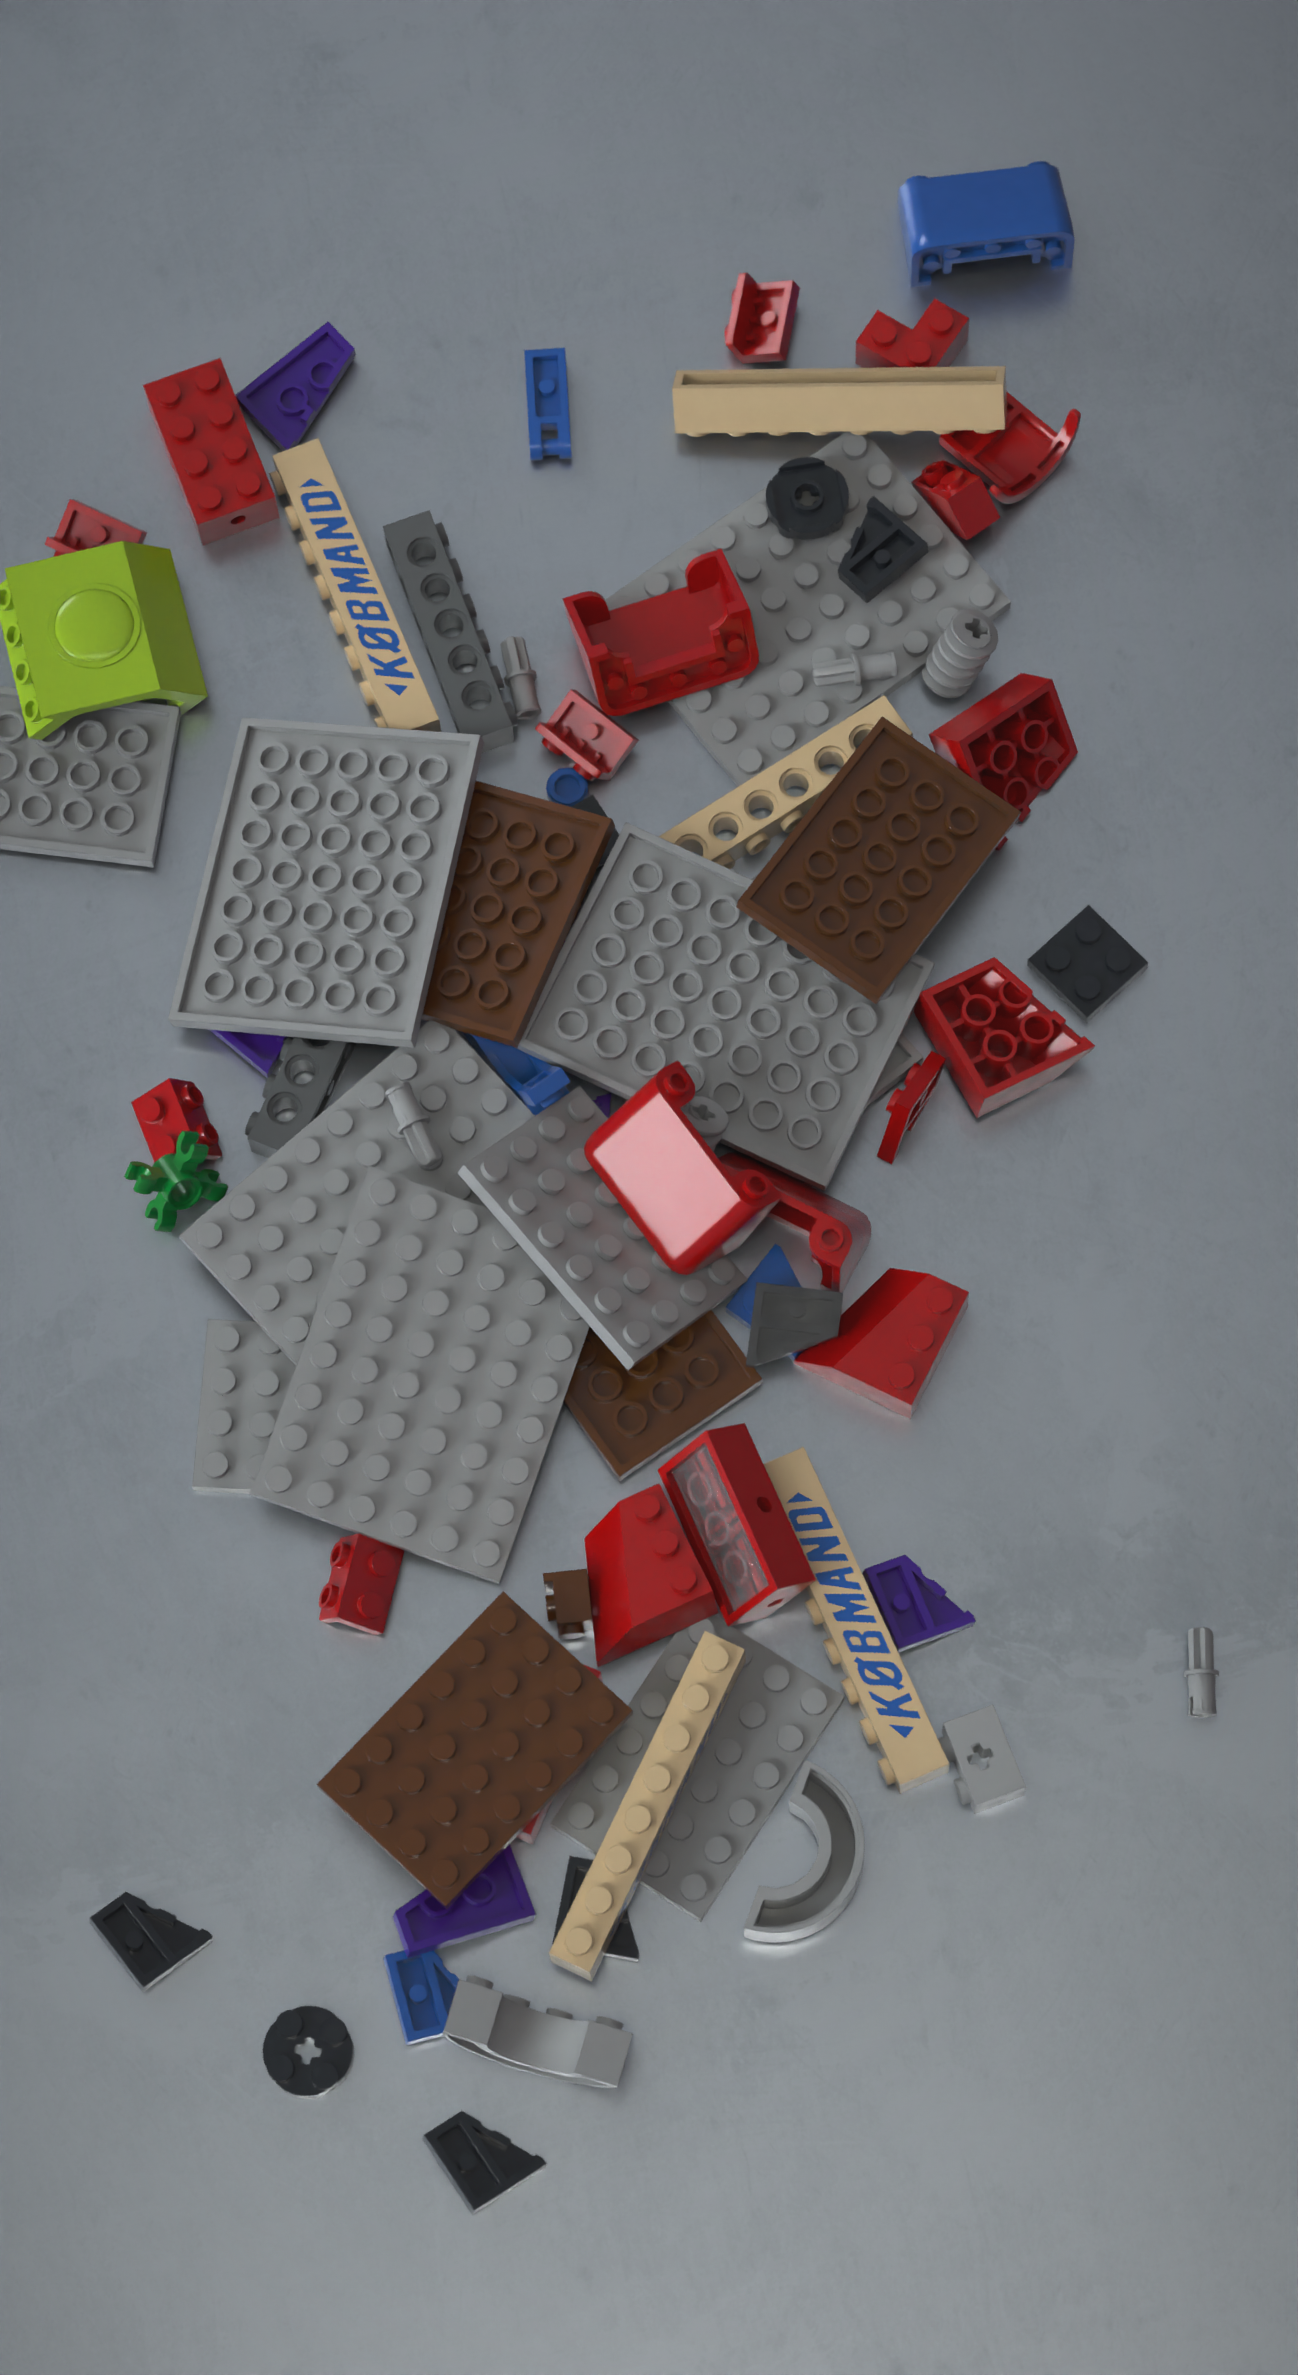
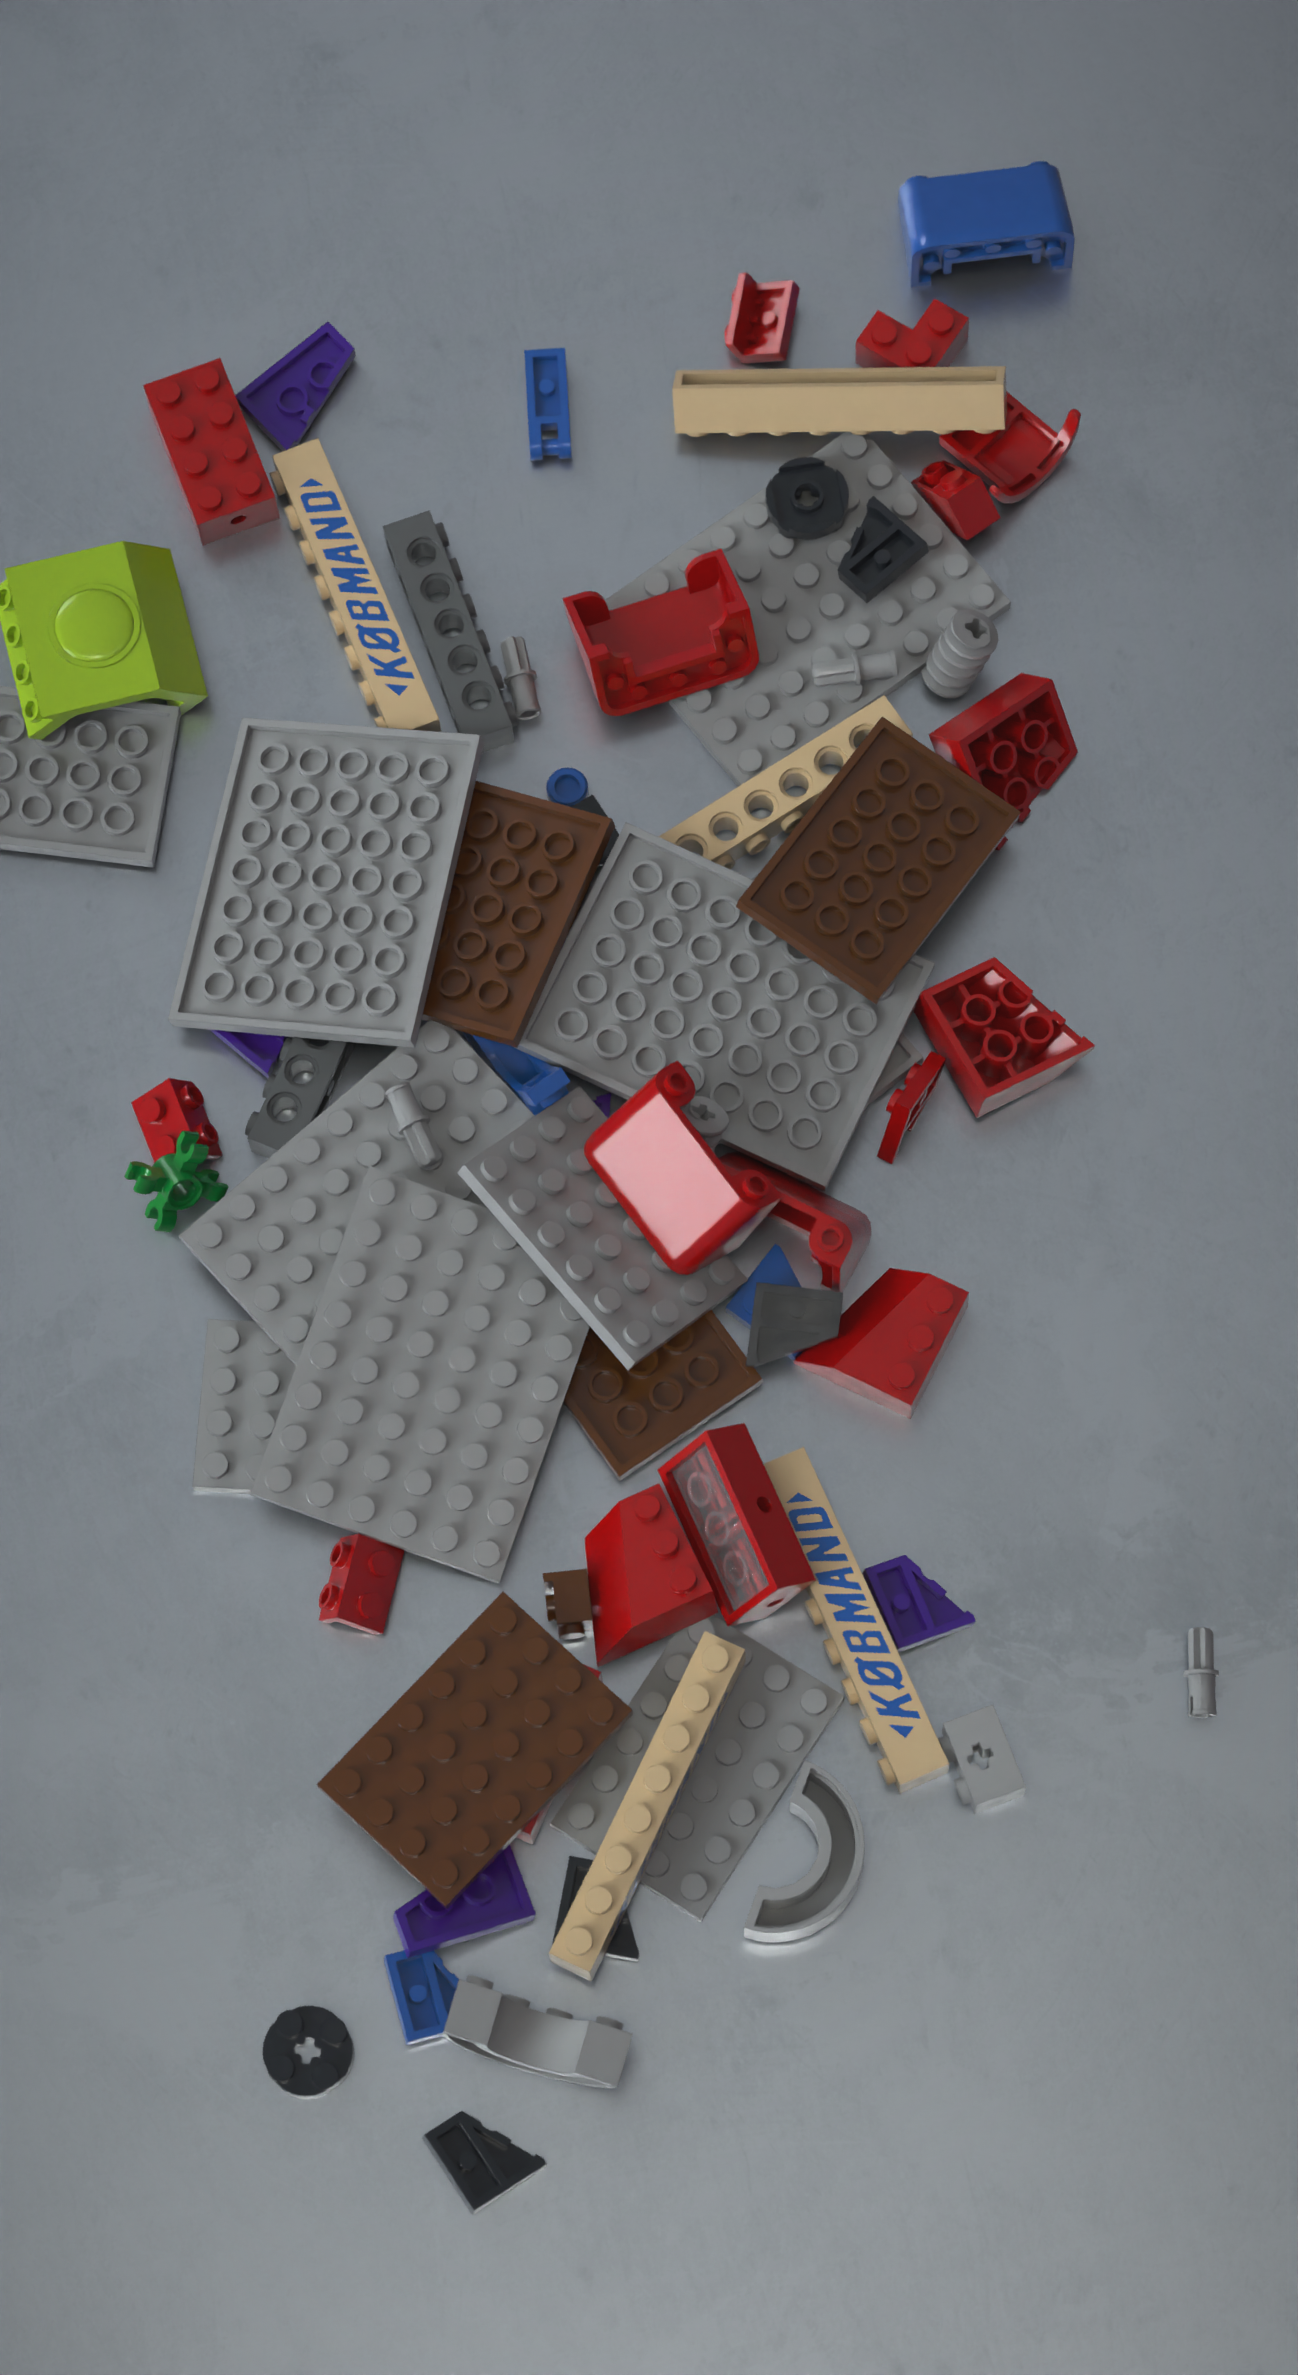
(88, 527): red bracket -> none
(146, 1939): black wing -> none
(587, 737): bracket -> none
(1087, 963): black plate -> none

